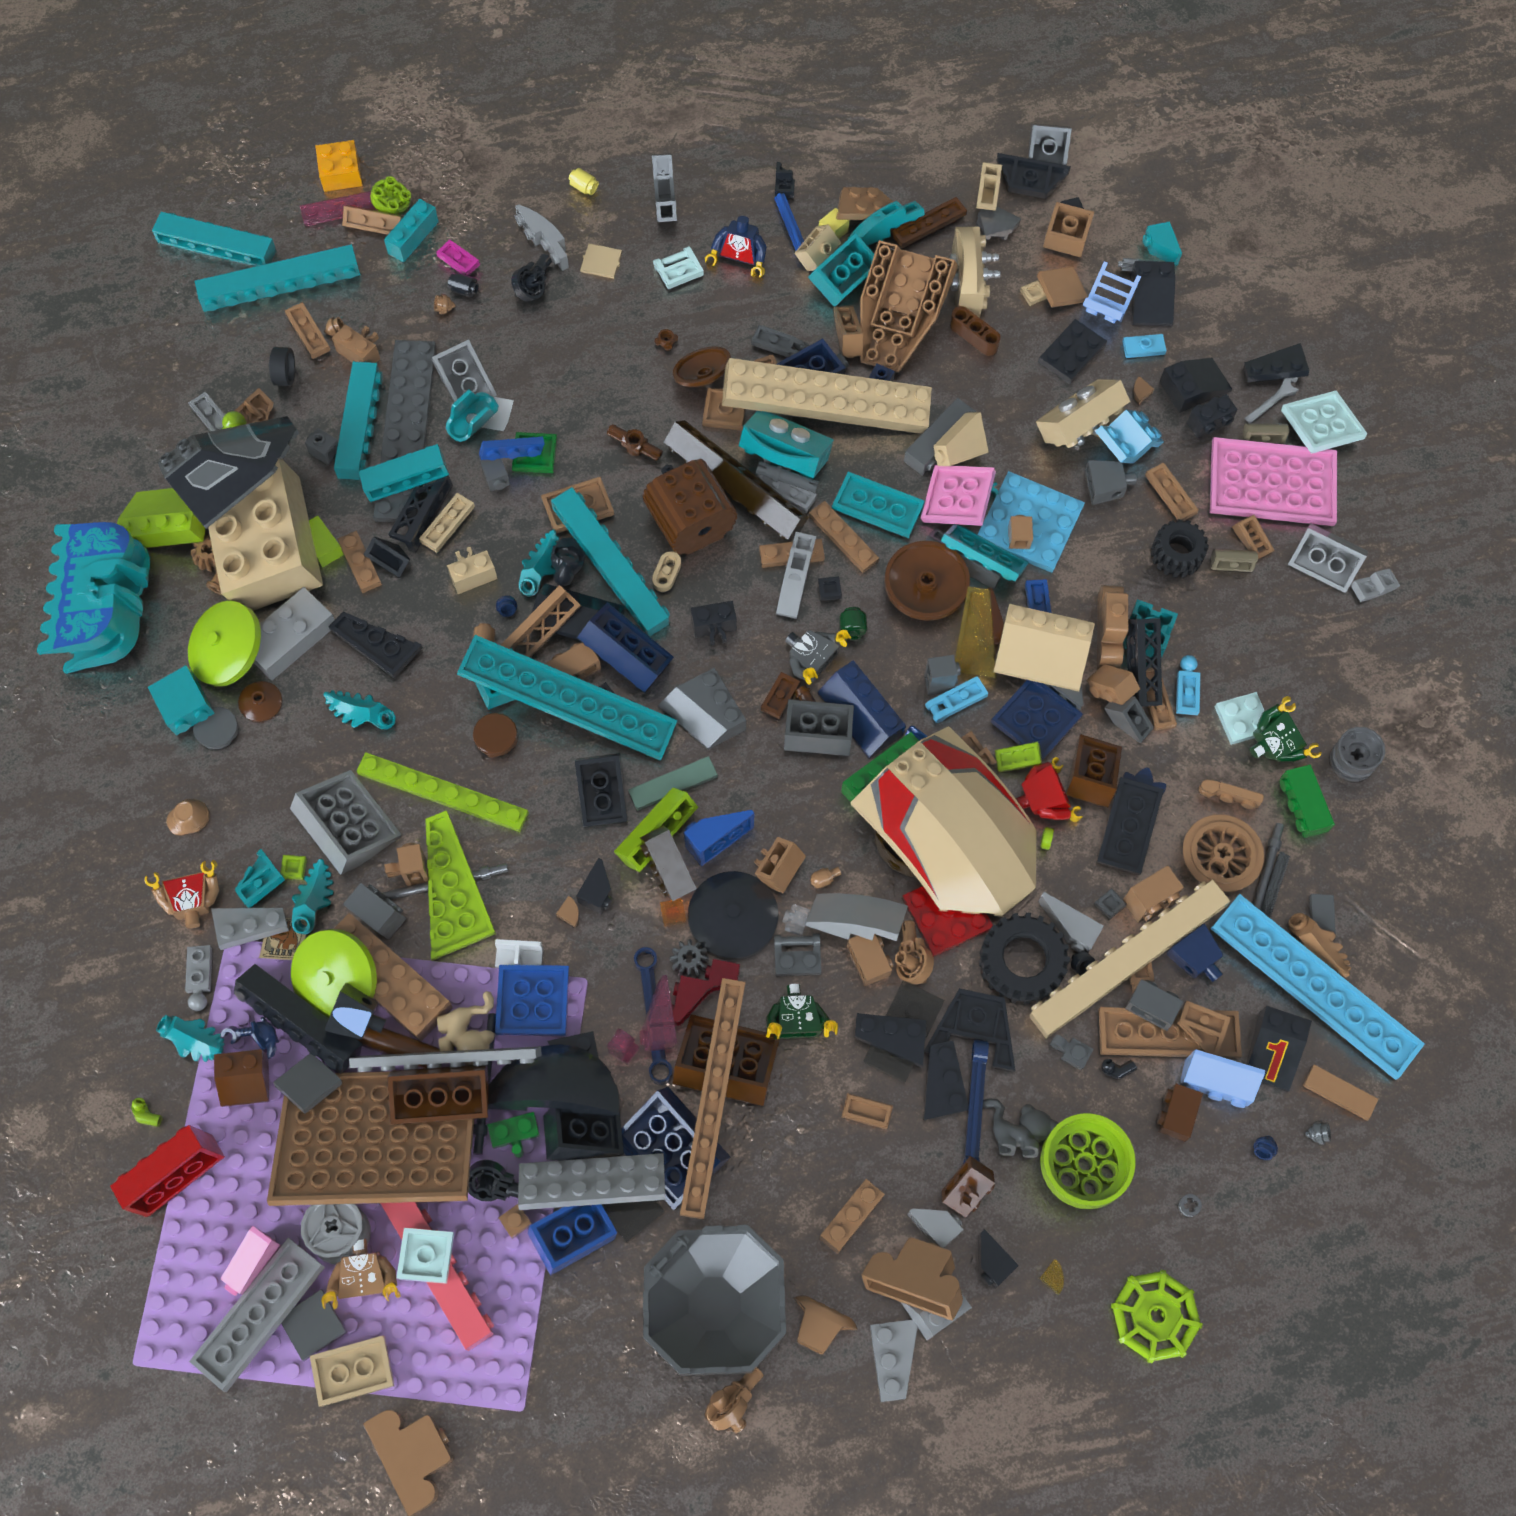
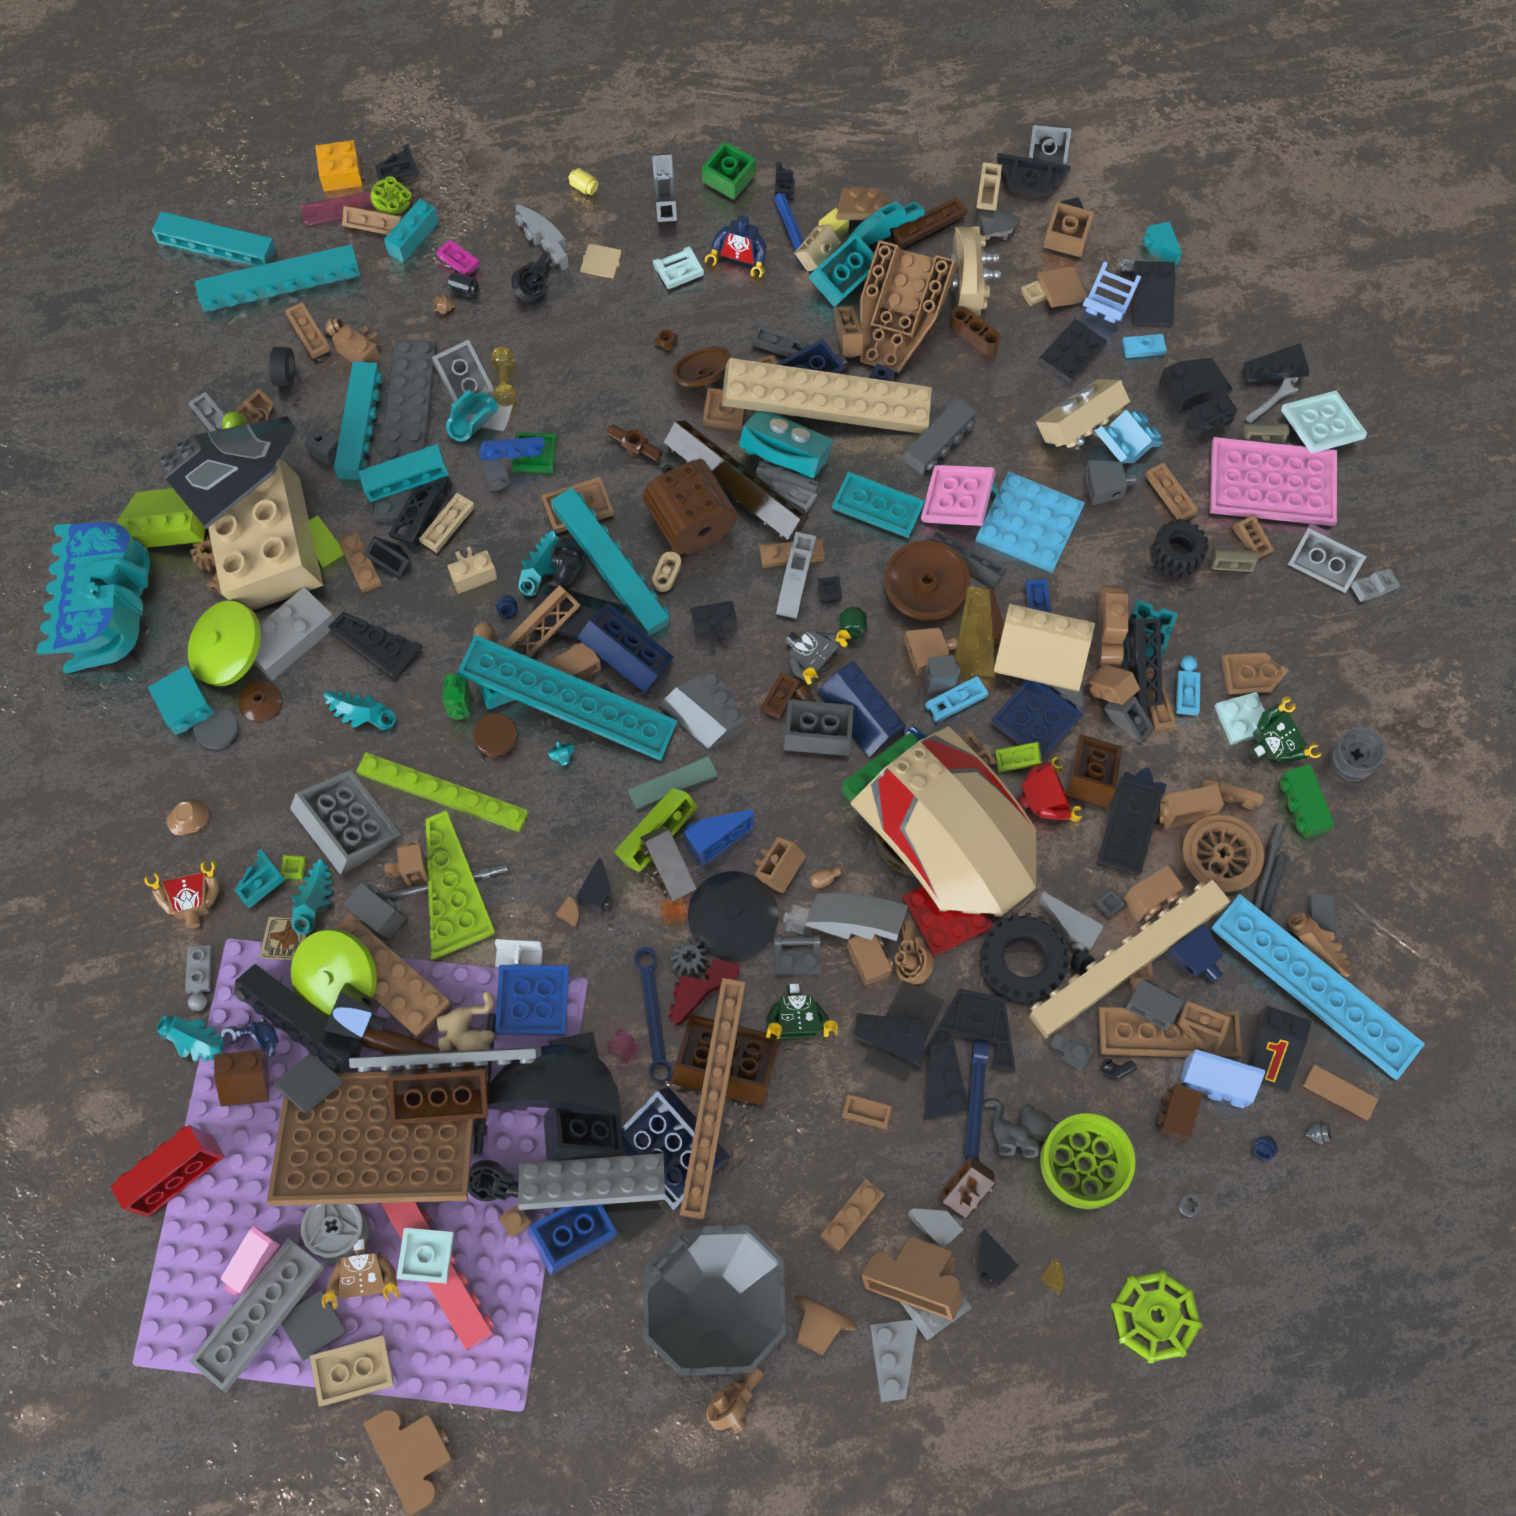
(142, 1114): lime arm -> none
(245, 925): light grey wing -> none
(398, 166): none -> black wing
(456, 696): none -> green brick
(503, 359): none -> clear yellow piece
(513, 1132): green plate -> none
(561, 753): none -> teal piece
(601, 789): black slope -> none
(659, 1027): clear pink slope -> none
(729, 170): none -> green brick
(843, 537): medium nougat plate -> none
(927, 644): none -> medium nougat torso
(962, 441): tan slope -> none
(979, 549): teal plate -> none
(1020, 532): medium nougat brick -> none
(1046, 838): lime tile -> none
(1141, 390): medium nougat tile -> none
(1189, 806): none -> medium nougat window
(1251, 673): none -> medium nougat tile

